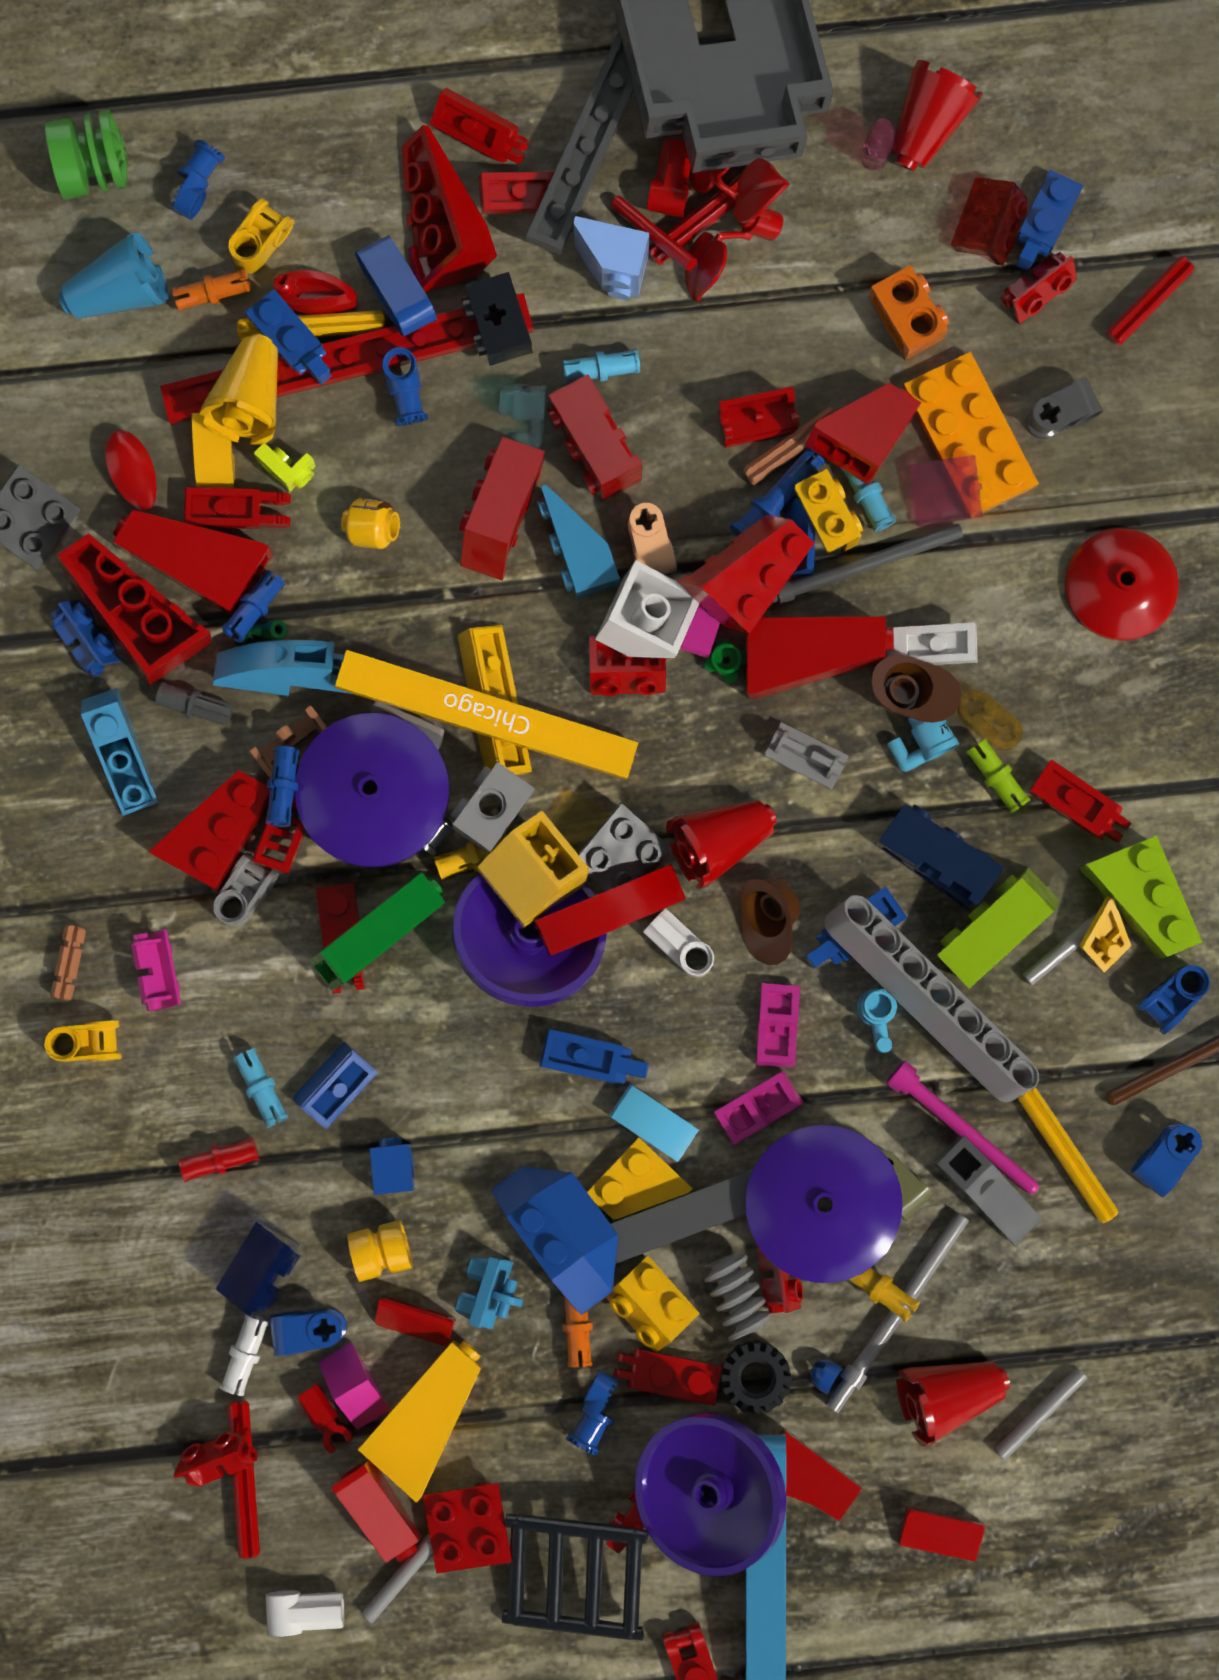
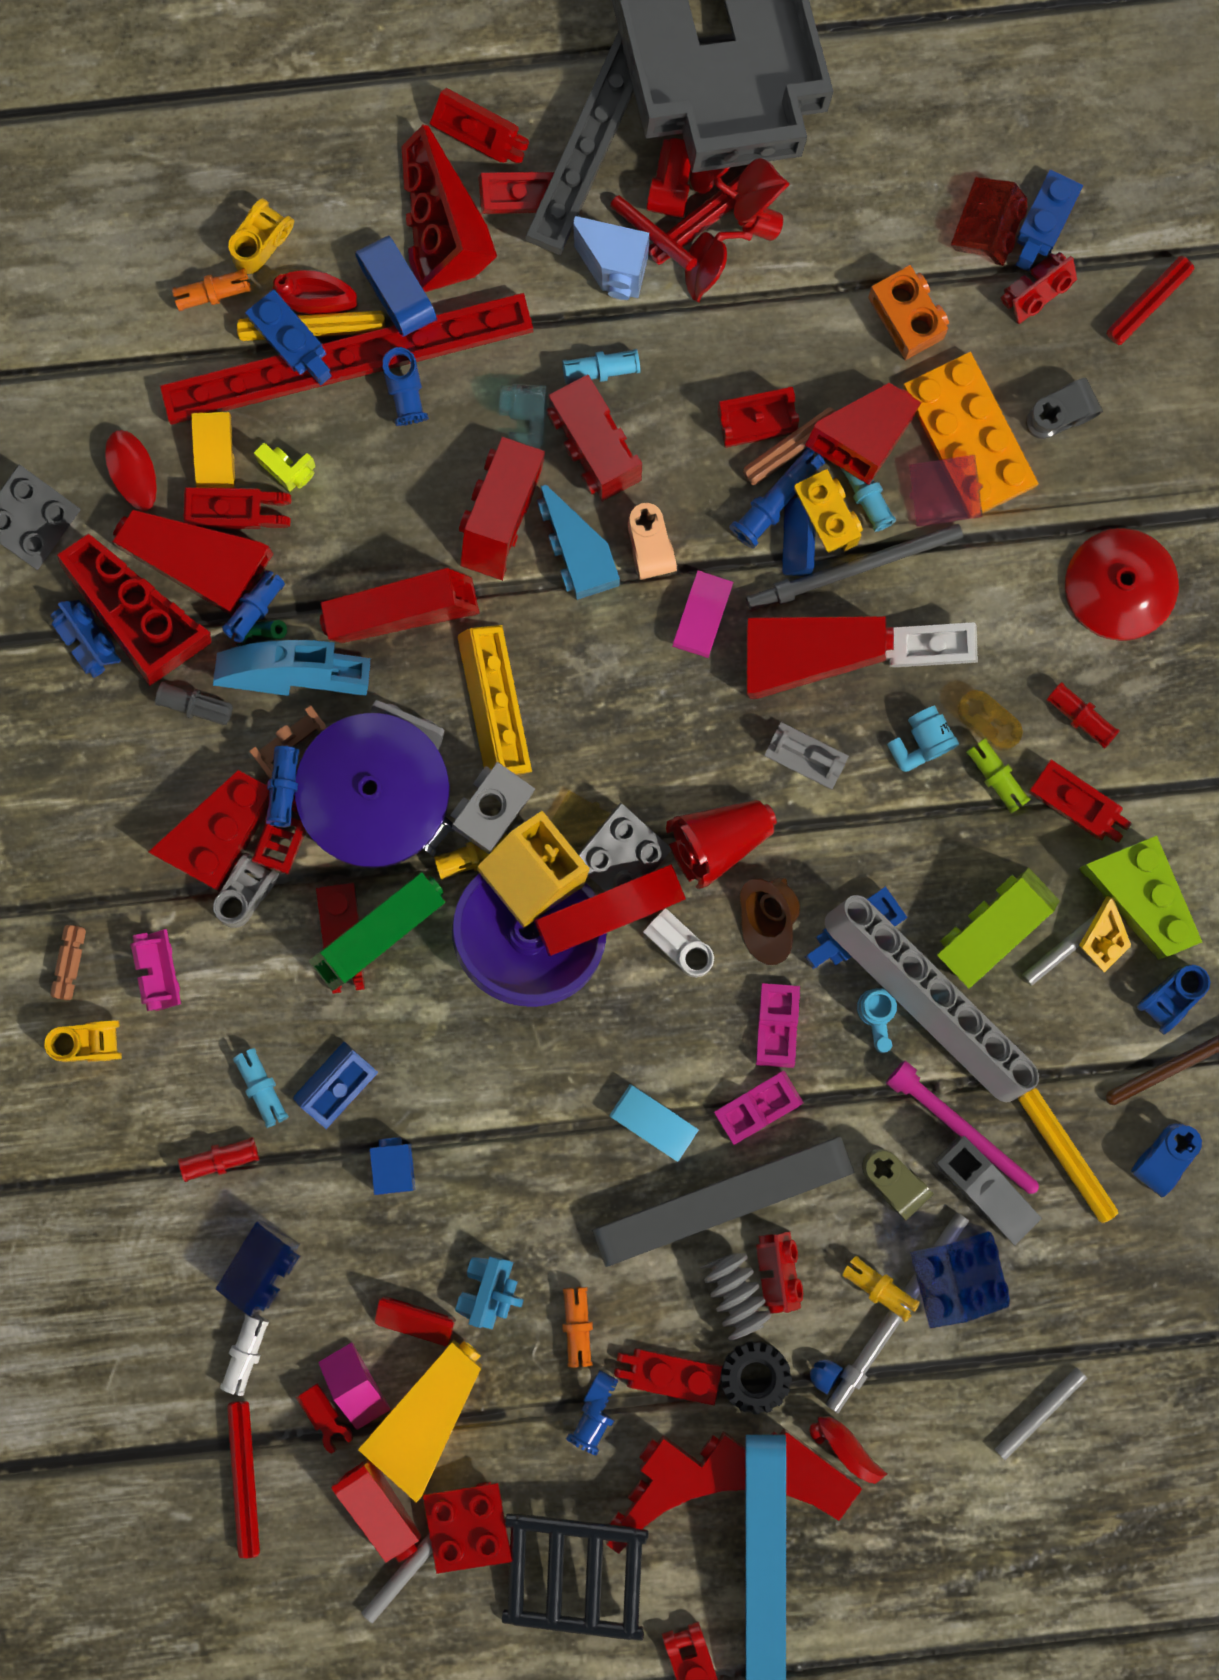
(86, 154): bright green wheel -> none
(116, 281): dark azure cone -> none
(118, 750): dark azure slope -> none
(196, 173): blue connector -> none
(202, 1462): red hinge -> none
(245, 393): yellow cone -> none
(291, 1612): white piece -> none
(300, 1331): blue piece -> none
(370, 523): yellow head -> none
(379, 1250): yellow wheel -> none
(400, 606): none -> red slope
(486, 715): yellow tile -> none
(497, 297): black brick -> none
(562, 1232): blue wedge -> none
(590, 1058): blue hinge -> none
(618, 674): red bracket -> none
(637, 1182): yellow wing -> none
(648, 615): white slope -> none
(652, 1305): yellow bracket -> none
(710, 1494): dark purple dish -> none
(727, 671): green plate -> none
(749, 573): red wedge -> none
(785, 1196): dark purple dish -> none
(847, 1448): none -> red arm
(878, 145): clear pink piece -> none
(915, 689): reddish brown piece -> none
(931, 114): red cone -> none
(939, 856): dark blue wedge -> none
(941, 1533): red slope -> none
(948, 1396): red cone -> none
(960, 1280): none -> clear blue bracket
(1083, 715): none -> red pin

